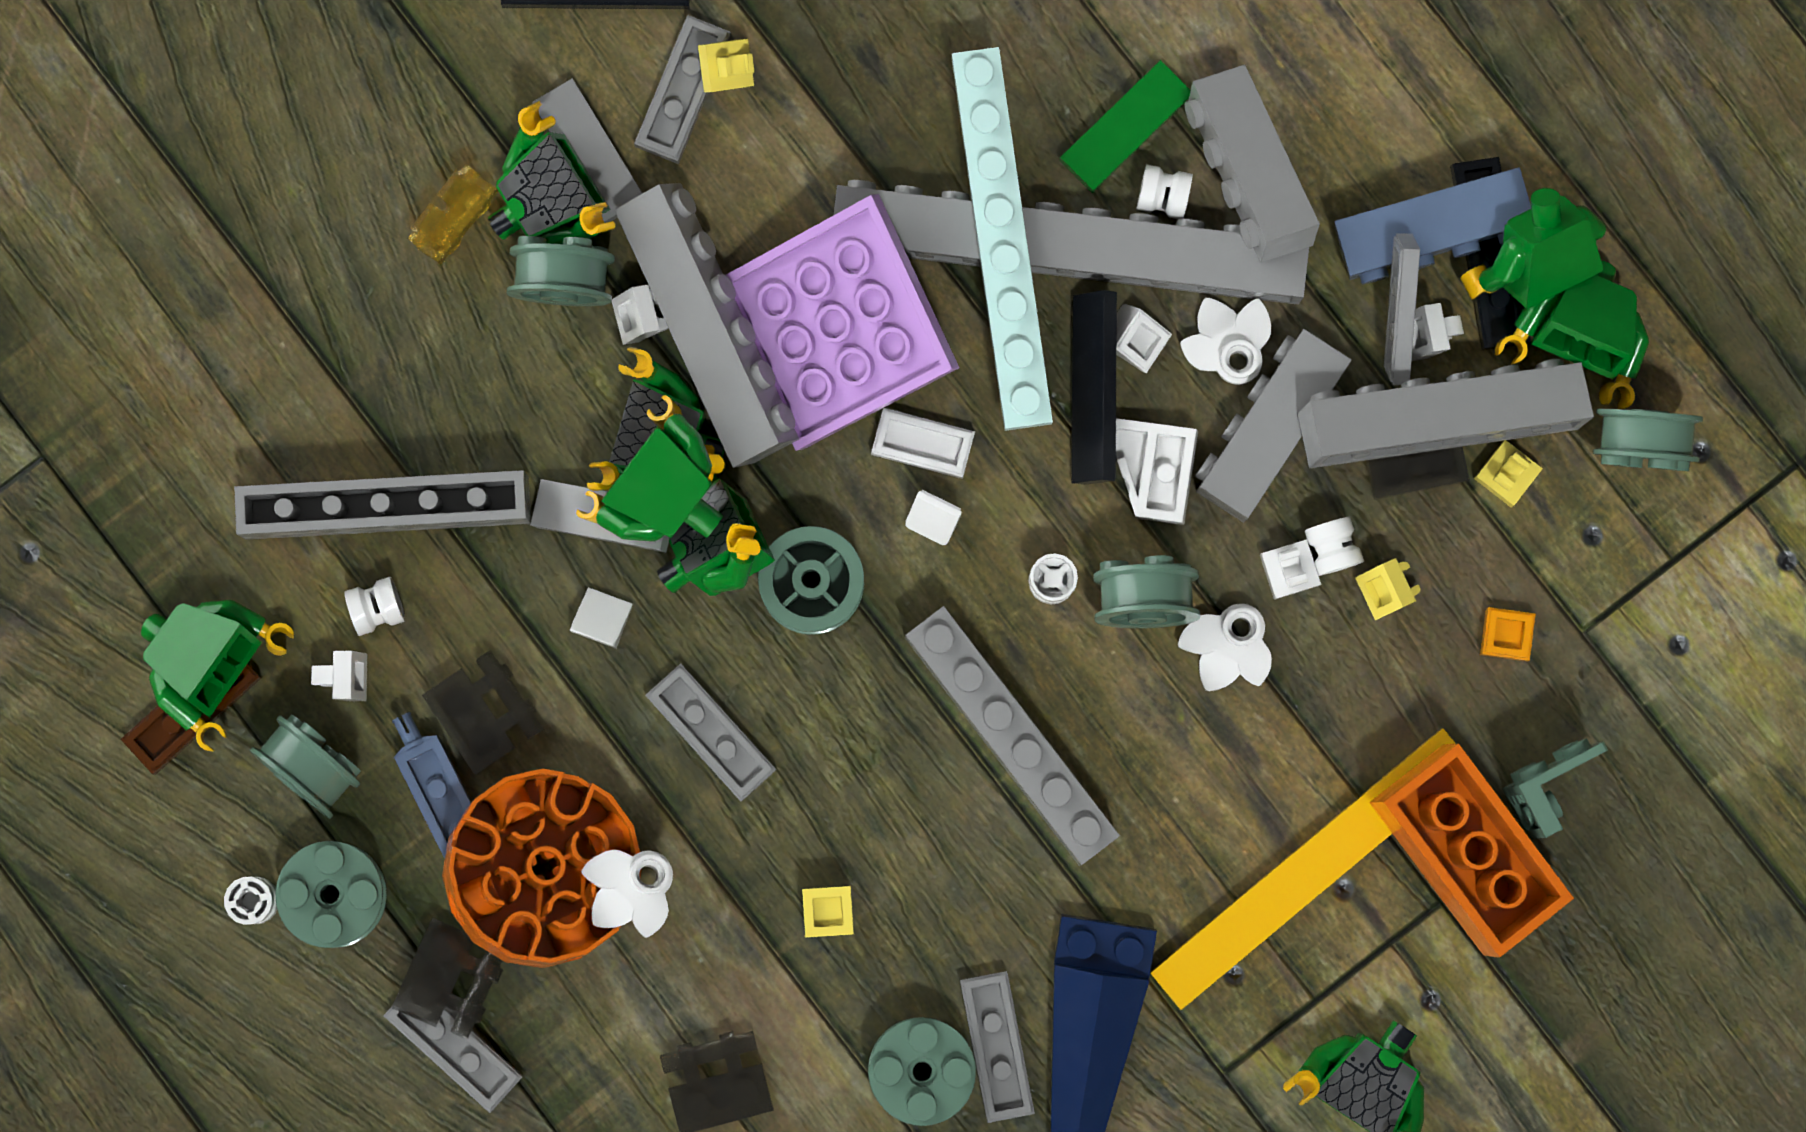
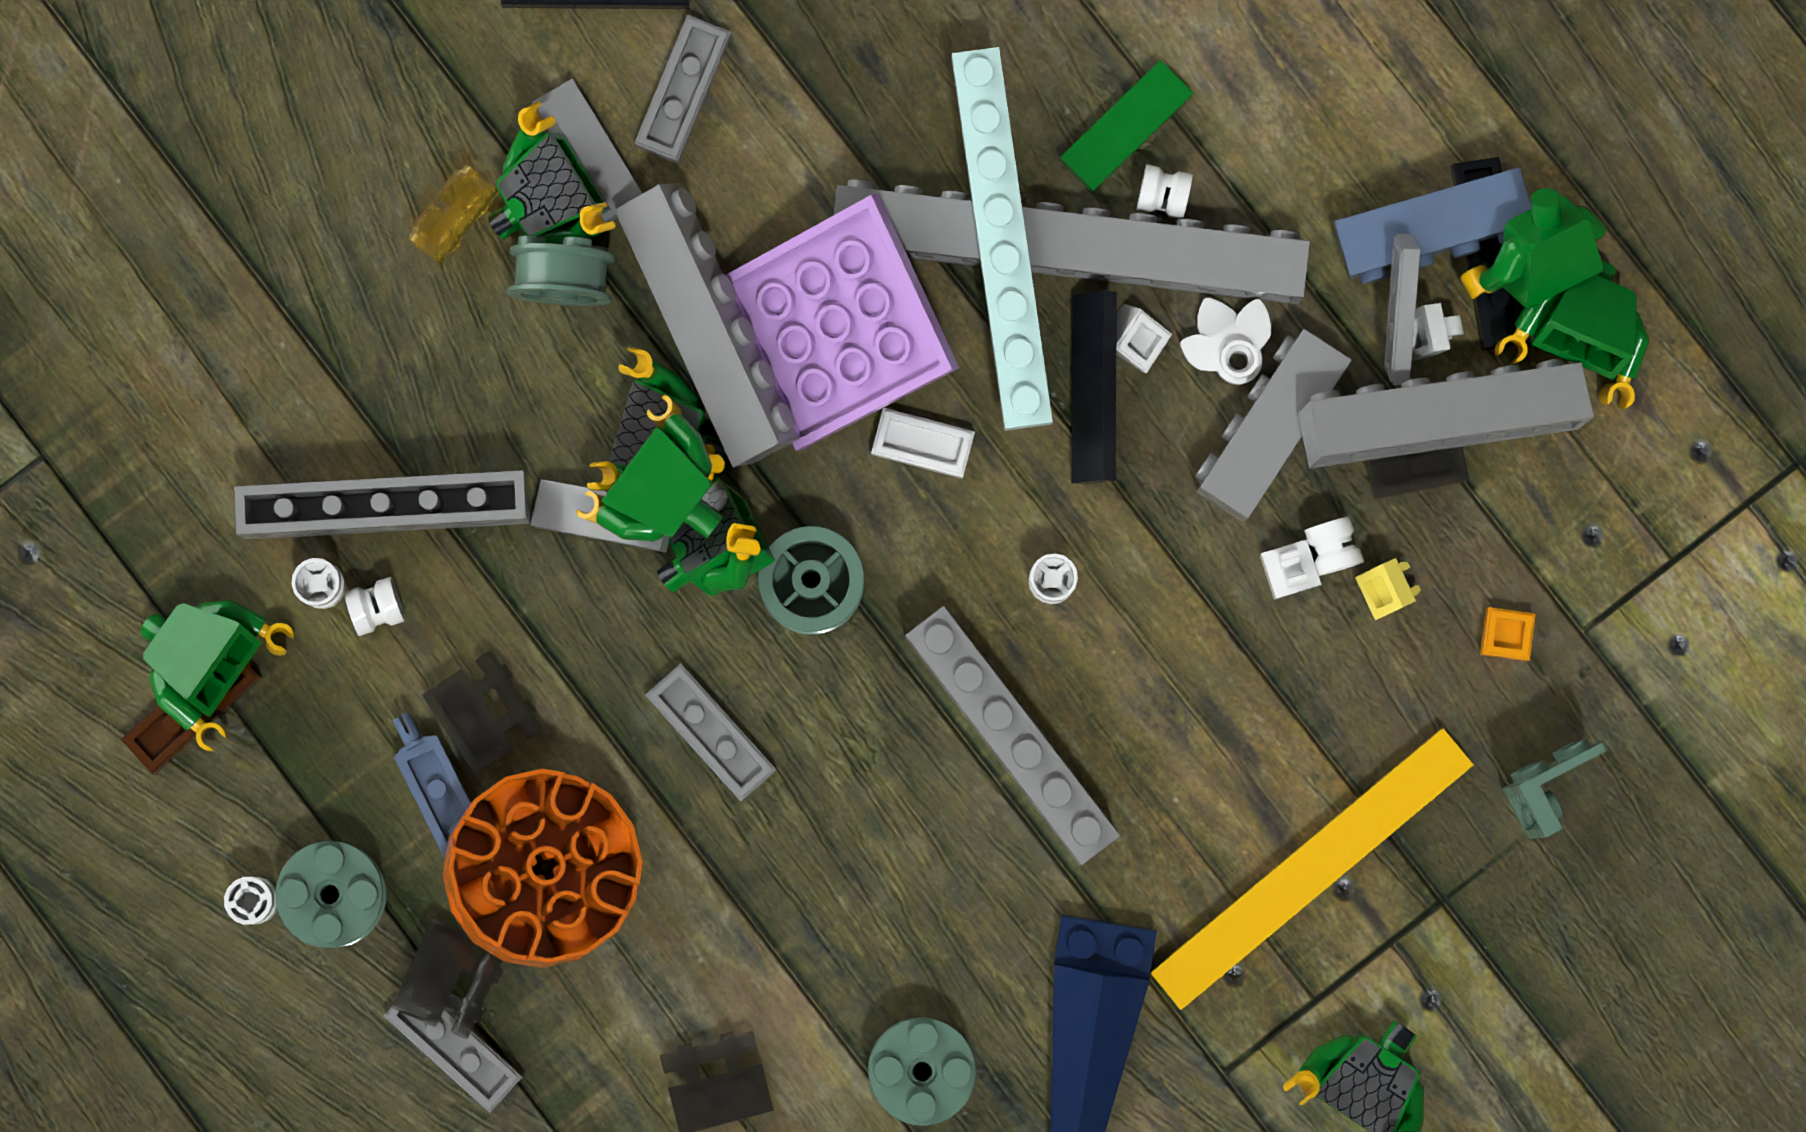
(305, 767): sand green wheel -> none
(311, 579): none -> white wheel
(346, 676): white tile -> none
(601, 617): white slope -> none
(624, 895): white plate -> none
(637, 315): white tile -> none
(726, 65): light yellow tile -> none
(828, 911): light yellow tile -> none
(933, 517): white slope -> none
(997, 1046): light grey tile -> none
(1146, 593): sand green wheel -> none
(1156, 468): white wing -> none
(1224, 653): white plate -> none
(1251, 164): light grey brick -> none
(1471, 850): orange brick -> none
(1508, 473): light yellow tile -> none
(1647, 434): sand green wheel -> none

